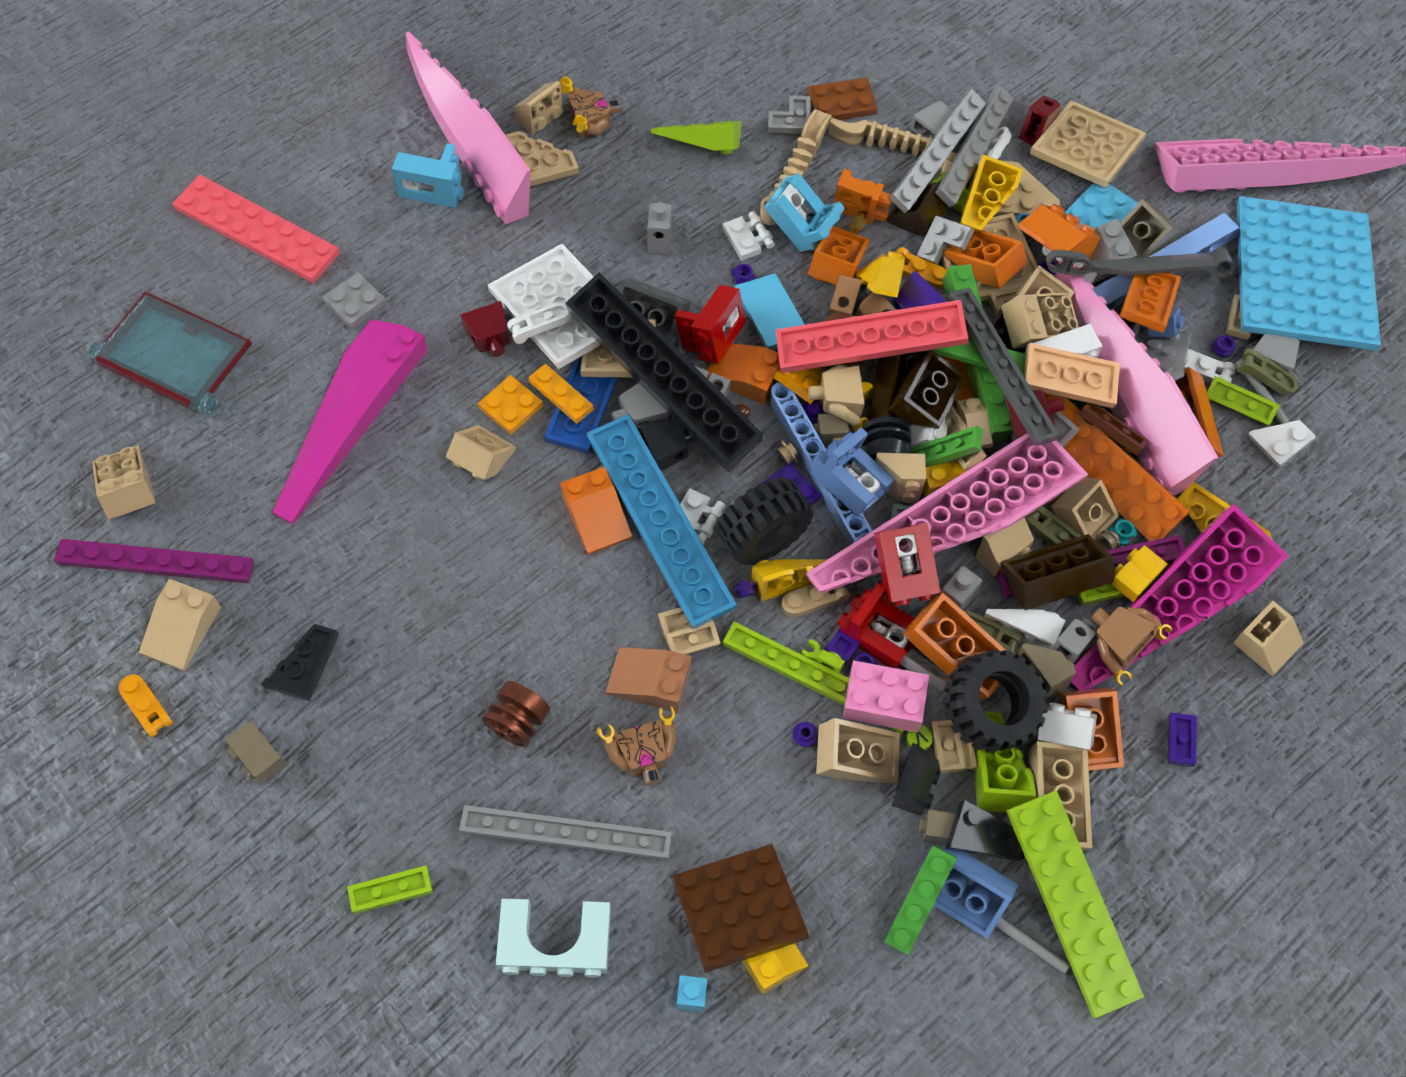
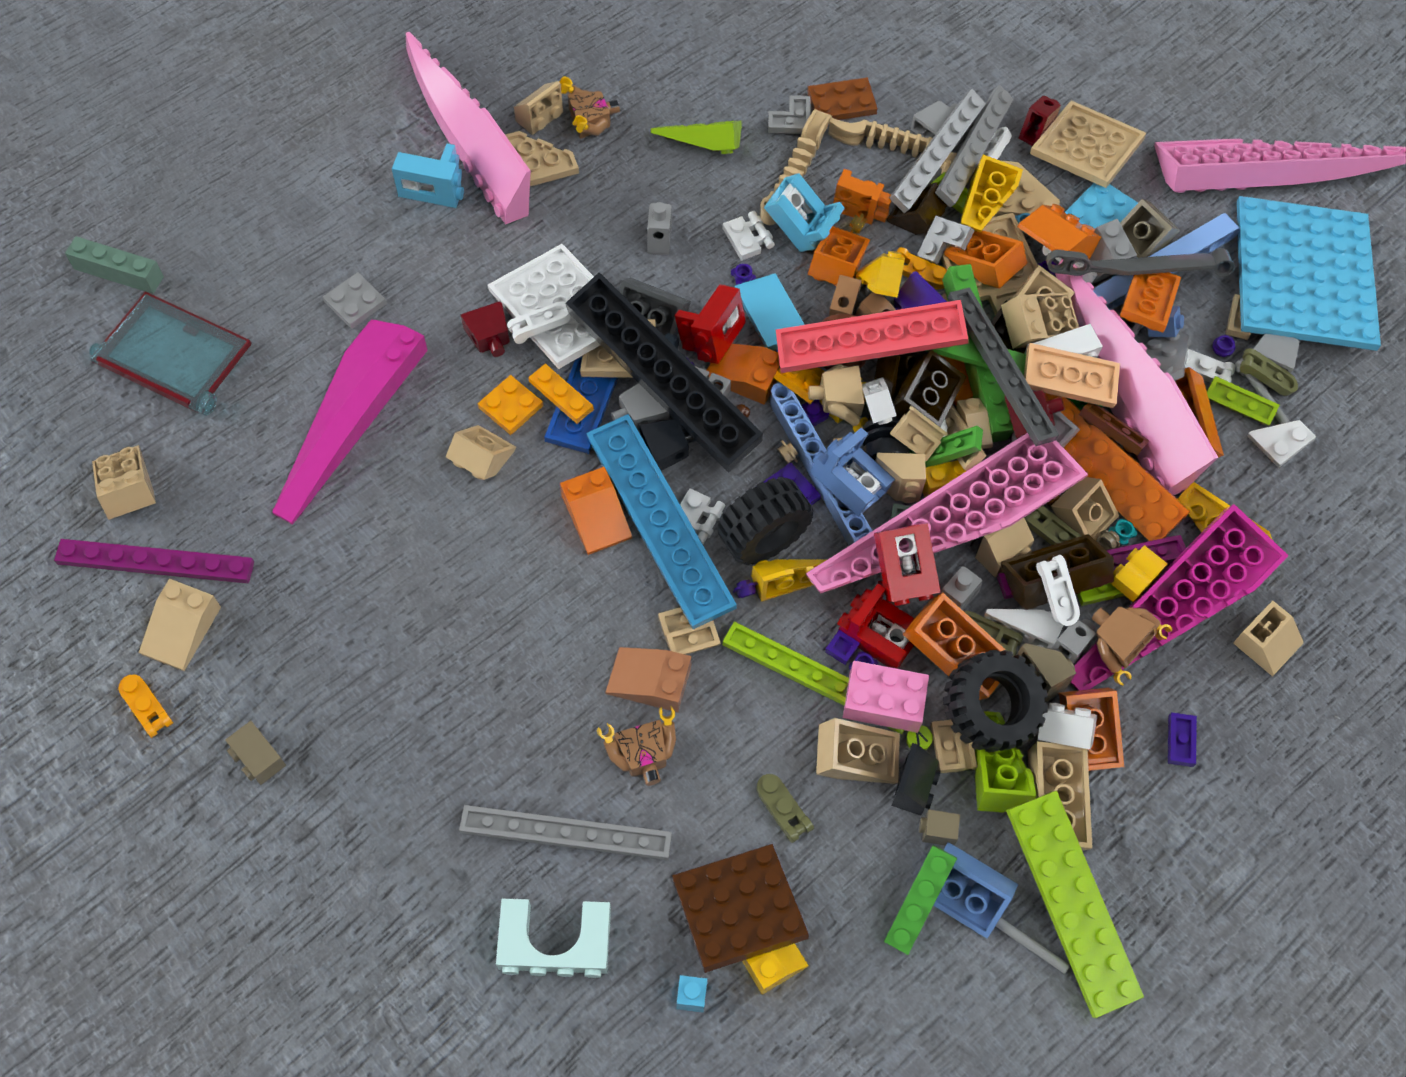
(114, 265): none -> sand green brick
(256, 228): coral plate -> none
(304, 665): black wing -> none
(389, 889): lime plate -> none
(516, 714): copper wheel -> none
(783, 806): none -> olive plate
(805, 741): dark purple plate -> none
(809, 600): tan plate -> none
(828, 659): lime plate -> none
(830, 427): dark tan brick -> none
(878, 401): none -> white slope
(916, 663): light grey plate -> none
(918, 433): none -> tan plate
(983, 834): black wing -> none
(1059, 591): none -> white plate

